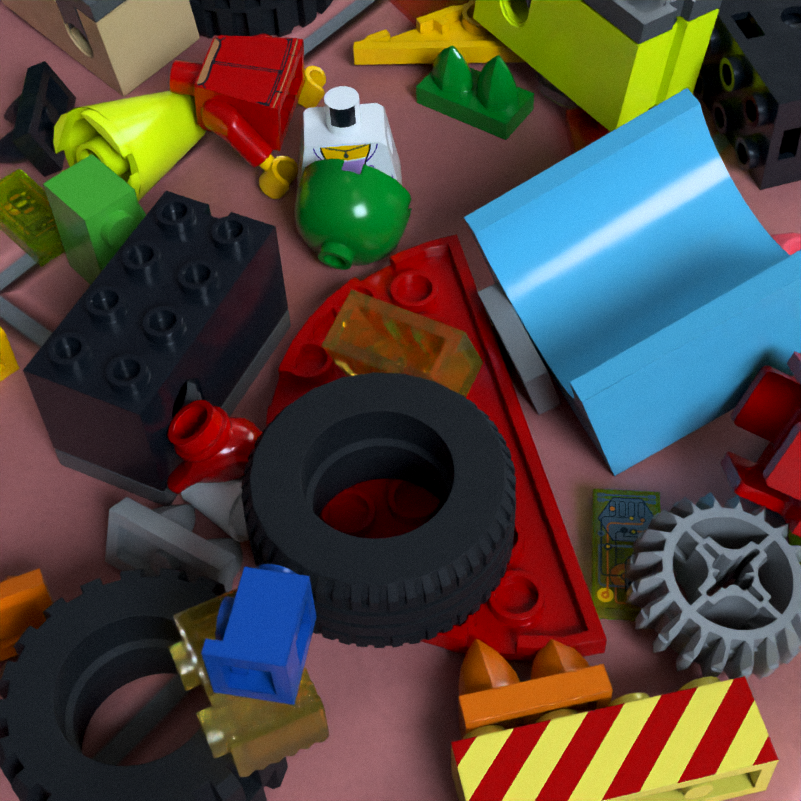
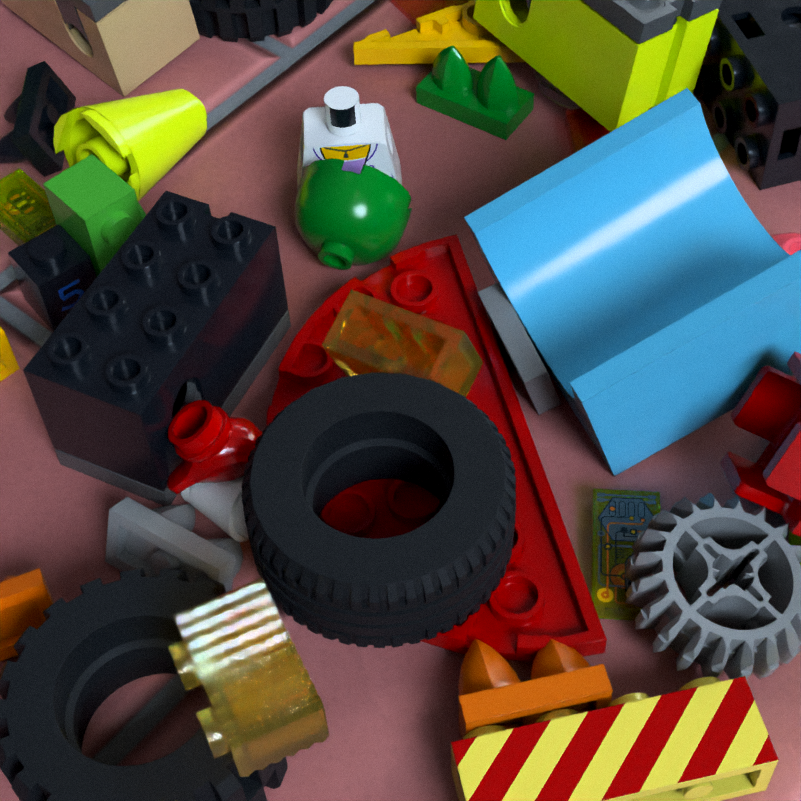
(52, 273): none -> black brick
(249, 97): red torso -> none
(262, 636): blue brick -> none

